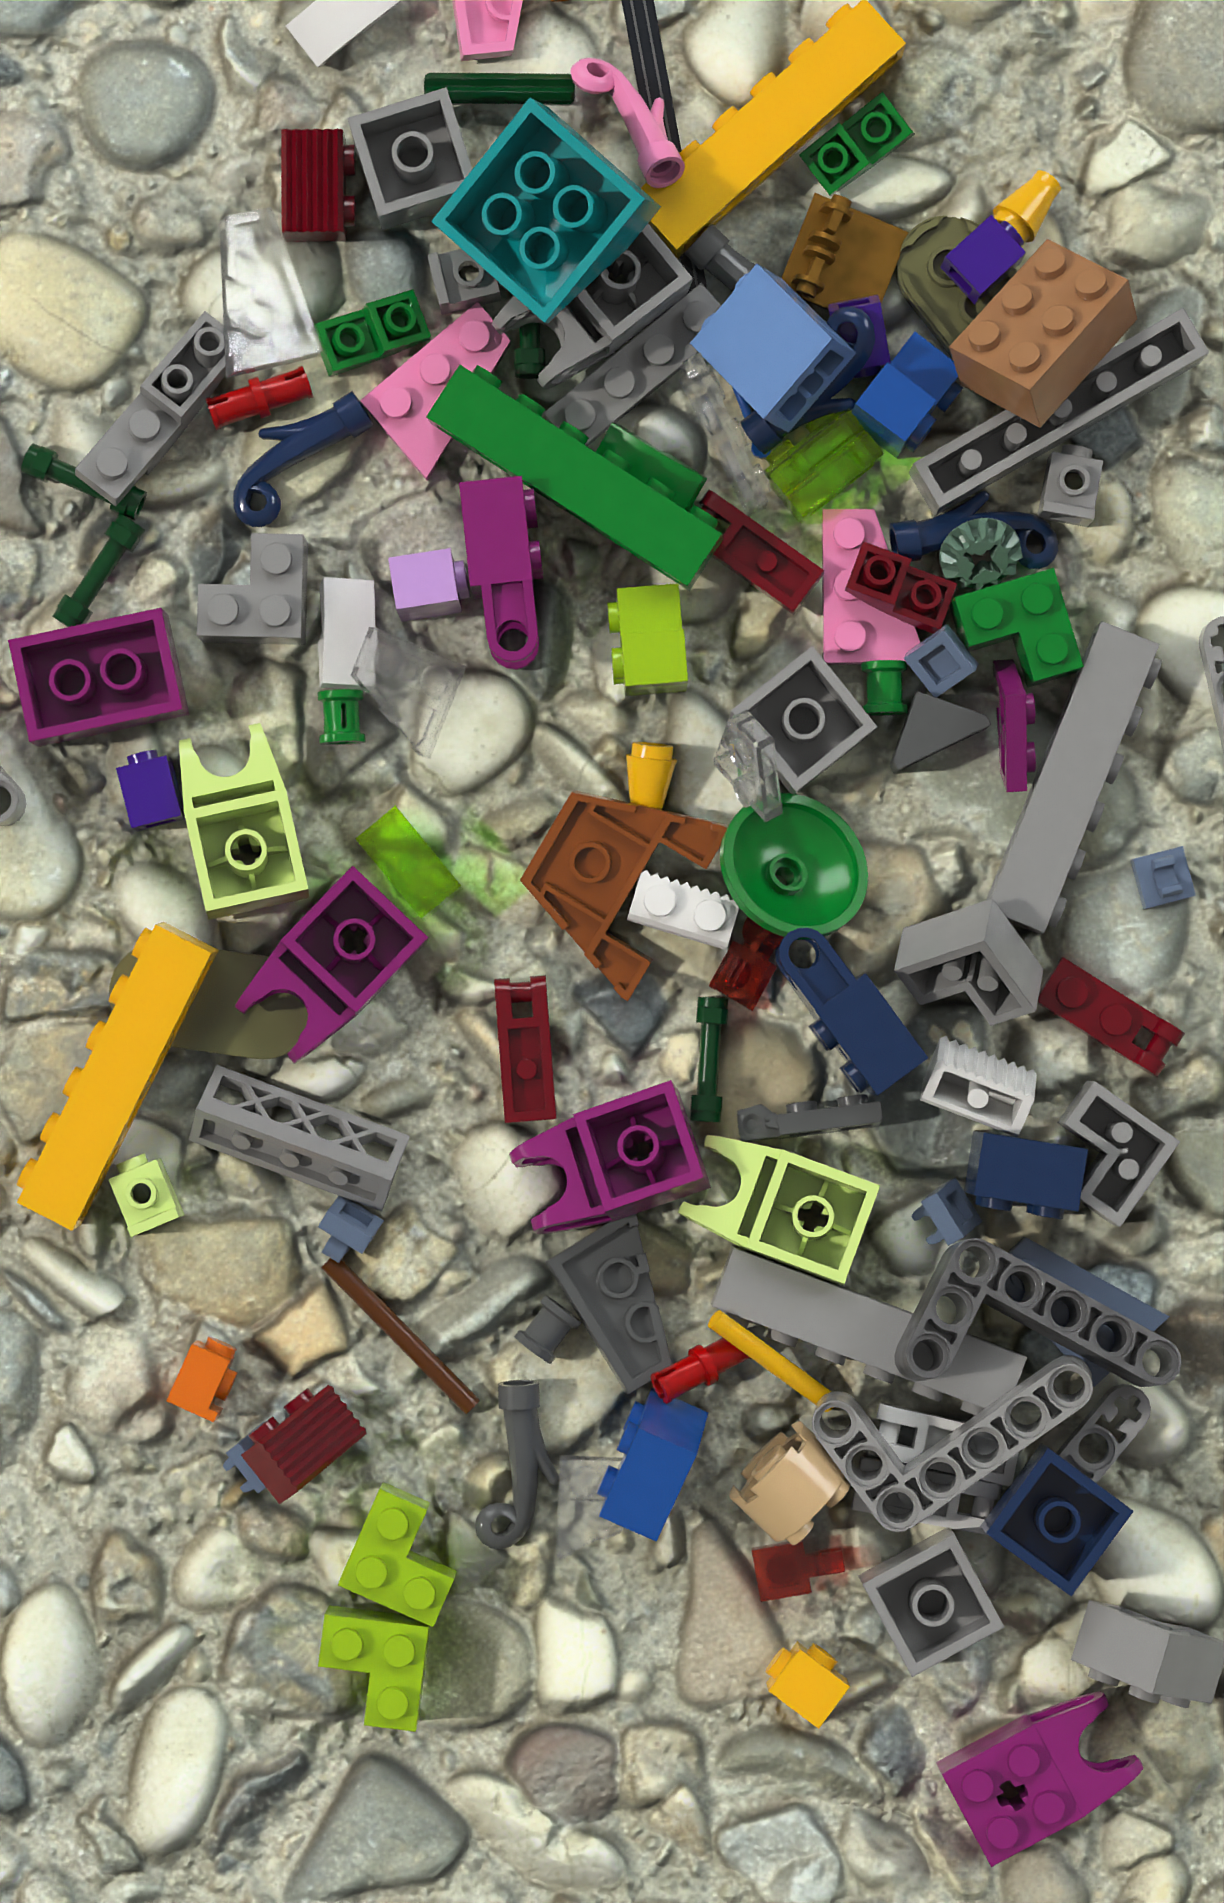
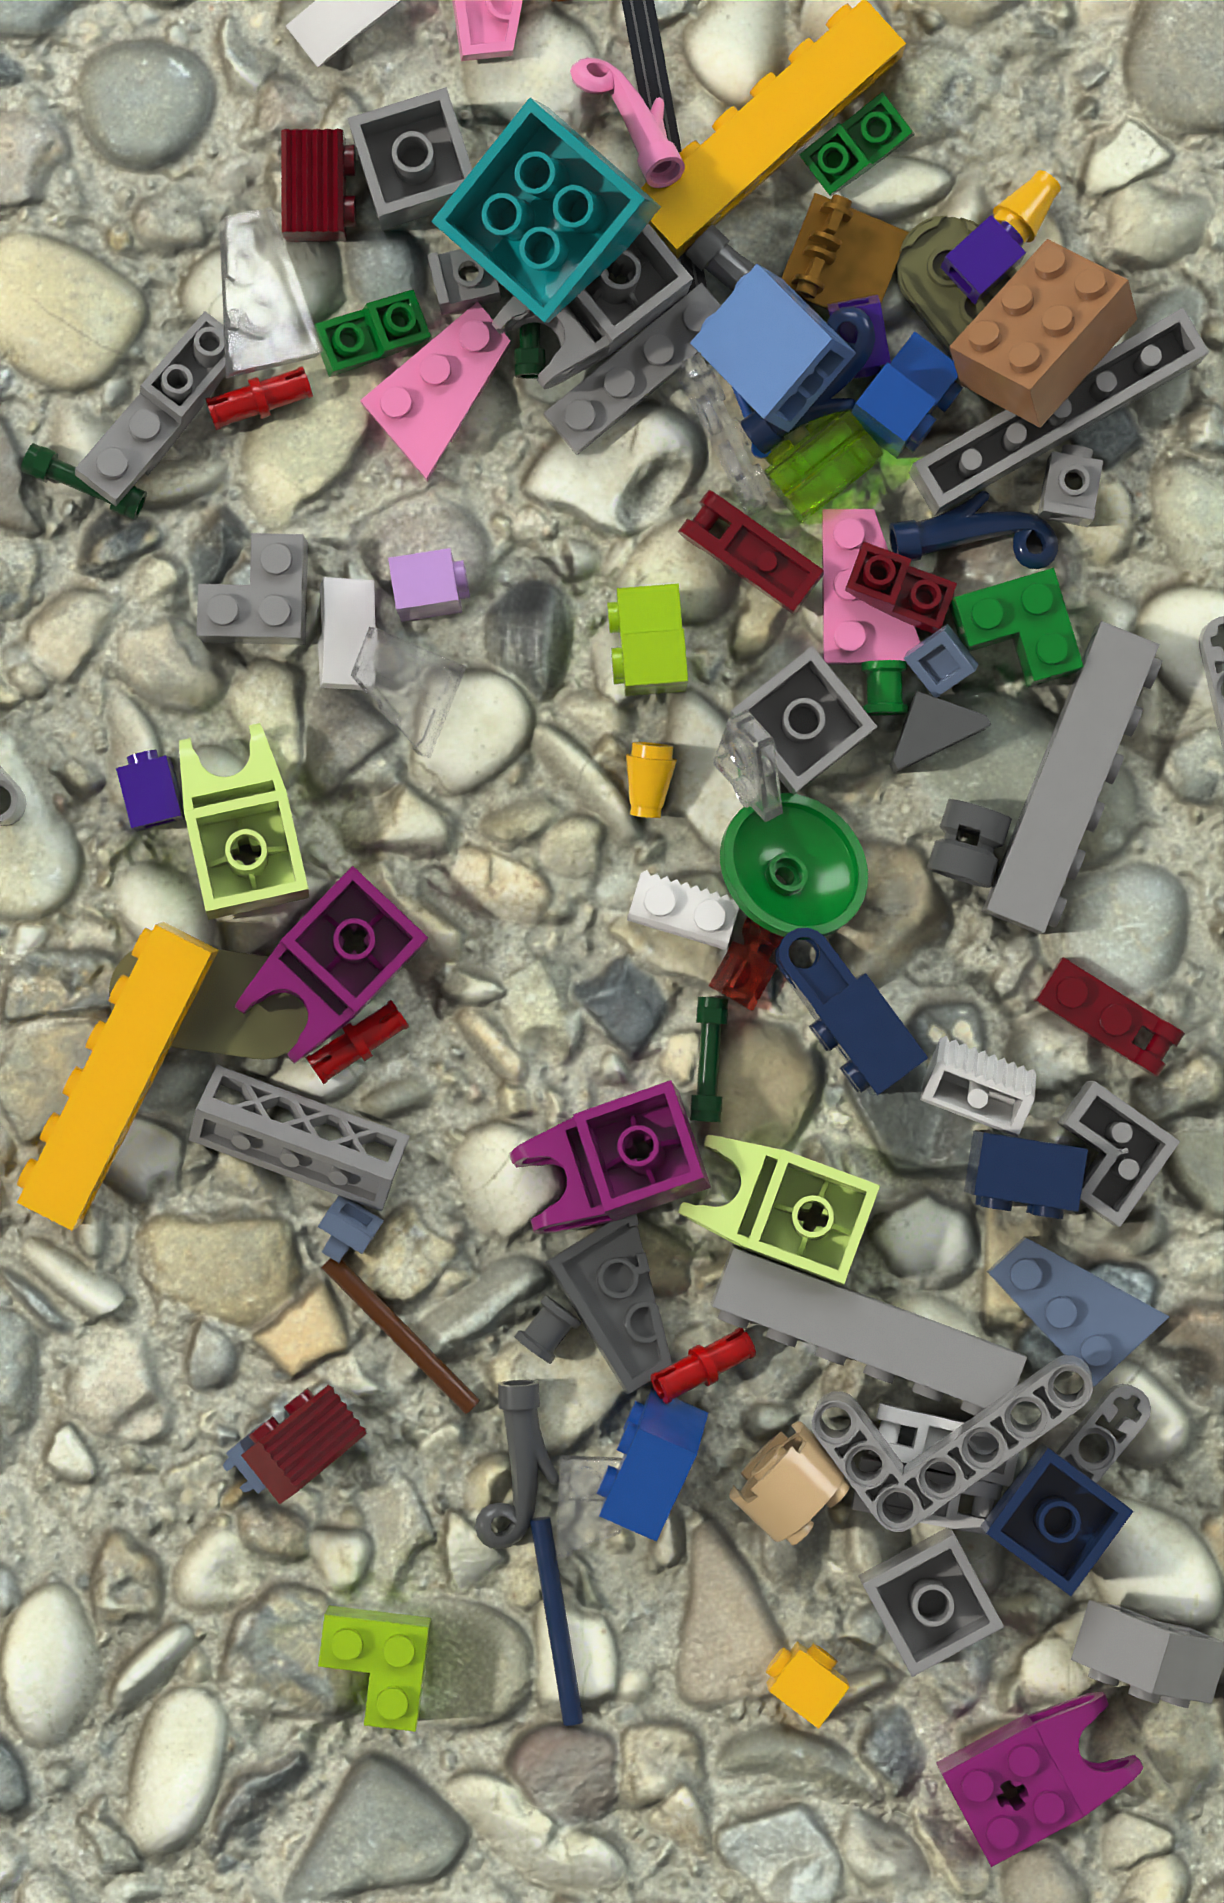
(98, 677): magenta brick -> none
(122, 536): dark green bar -> none
(163, 1203): yellowish green brick -> none
(204, 1378): orange brick -> none
(297, 444): dark blue plant -> none
(348, 730): green bush -> none
(357, 1042): none -> red pin
(387, 1569): lime brick -> none
(409, 863): clear neon green brick -> none
(503, 87): dark green axle -> none
(503, 561): magenta brick -> none
(525, 1051): dark red plate -> none
(556, 1621): none -> dark blue bar
(576, 477): green brick -> none
(595, 861): dark orange wing -> none
(653, 463): green slope -> none
(767, 1357): yellow bar -> none
(786, 1569): clear red plate -> none
(805, 1119): dark grey hinge -> none
(950, 1213): sand blue tile -> none
(965, 861): none -> dark grey wheel
(971, 953): light grey brick -> none
(978, 537): sand green gear -> none
(1013, 715): magenta wing -> none
(1032, 1311): flat silver beam -> none
(1163, 877): sand blue tile -> none

